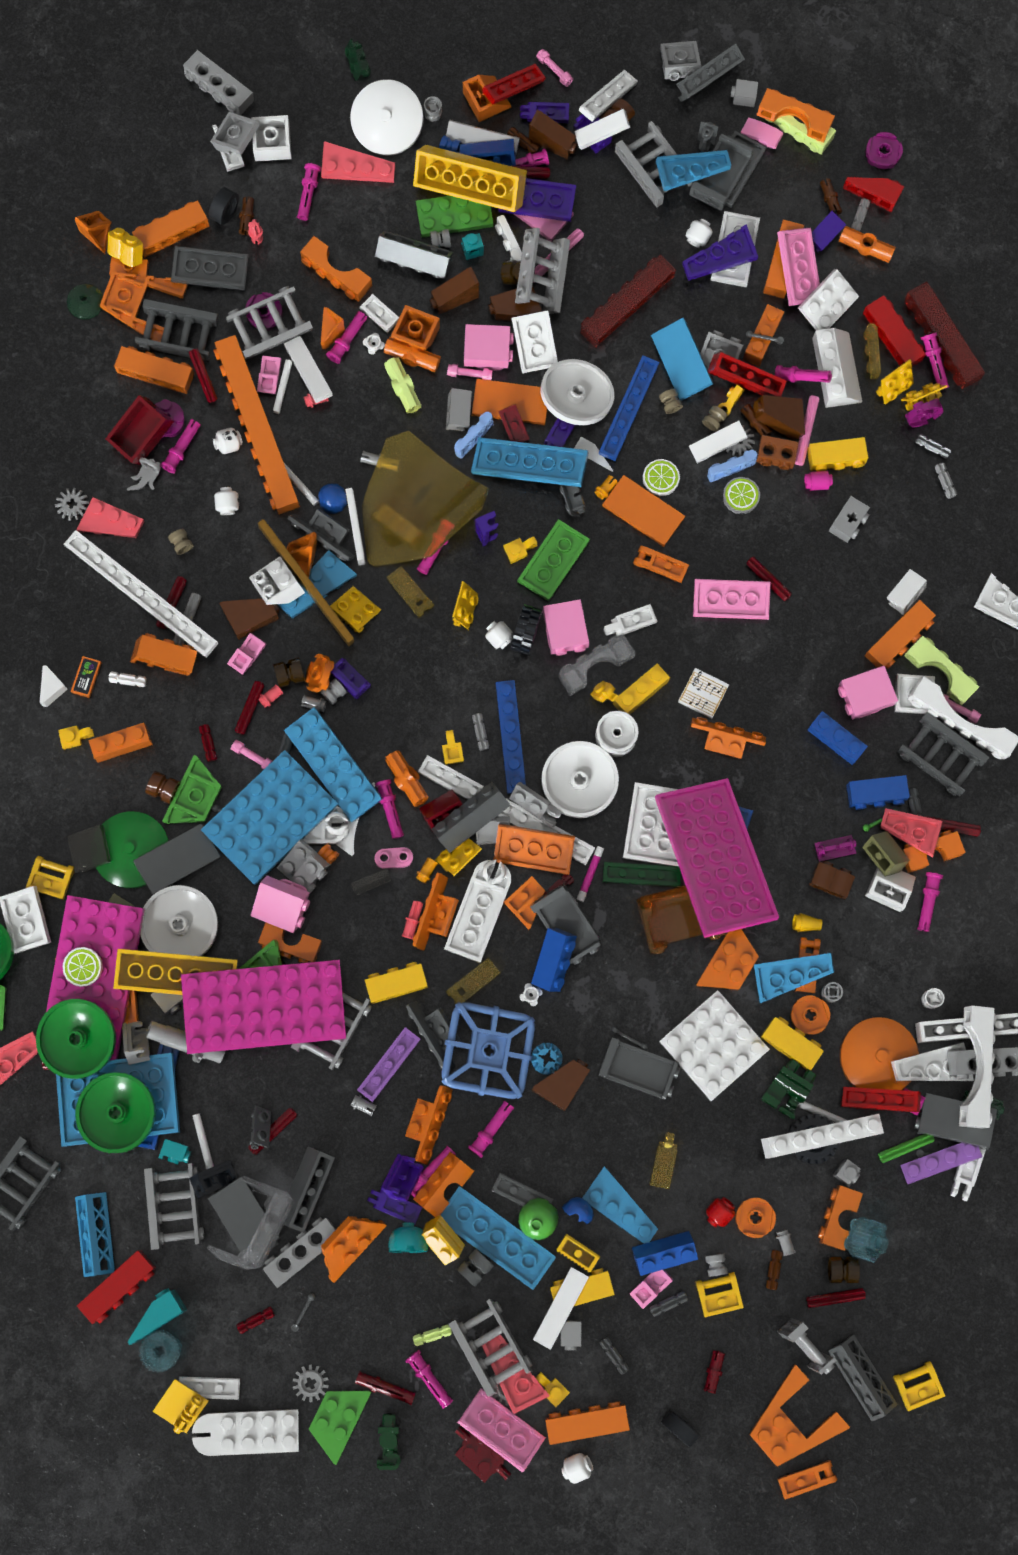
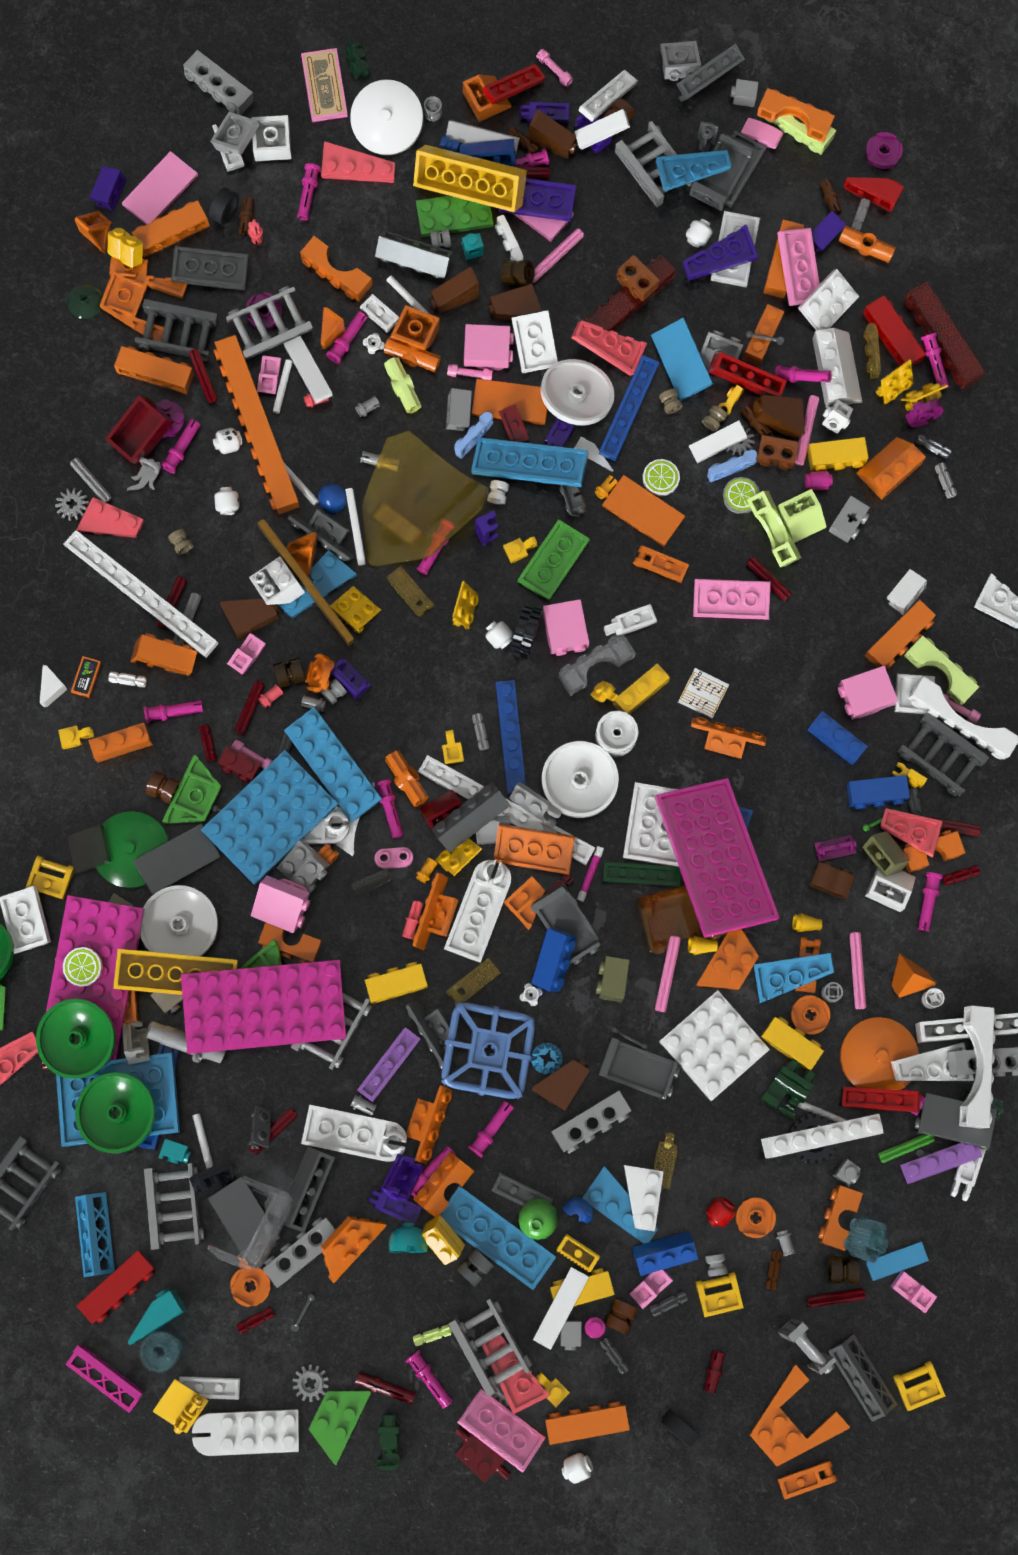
(91, 481): none -> light grey axle
(108, 188): none -> dark purple hinge
(108, 1372): none -> dark pink fence
(160, 188): none -> bright pink tile
(162, 711): none -> dark pink pin
(239, 764): none -> dark red brick
(256, 1296): none -> orange plate
(324, 85): none -> tile
(353, 1134): none -> white plate
(367, 406): none -> light grey pin
(405, 294): none -> white bar
(498, 492): none -> white wheel
(556, 273): light grey fence -> none
(562, 1133): none -> light grey brick
(594, 1327): none -> dark pink brick
(613, 979): none -> olive brick
(614, 348): none -> coral wing
(621, 1316): none -> reddish brown wheel
(641, 275): none -> dark orange brick
(644, 1194): none -> white wing
(668, 972): none -> bright pink axle
(701, 945): none -> yellow cone
(779, 536): none -> yellowish green arch
(802, 515): none -> yellowish green slope
(837, 416): none -> white brick
(857, 970): none -> bright pink axle
(891, 466): none -> orange slope
(897, 1261): none -> dark azure tile
(910, 977): none -> orange slope
(913, 778): none -> yellow plate
(913, 1291): none -> bright pink slope
(961, 875): none -> dark red axle

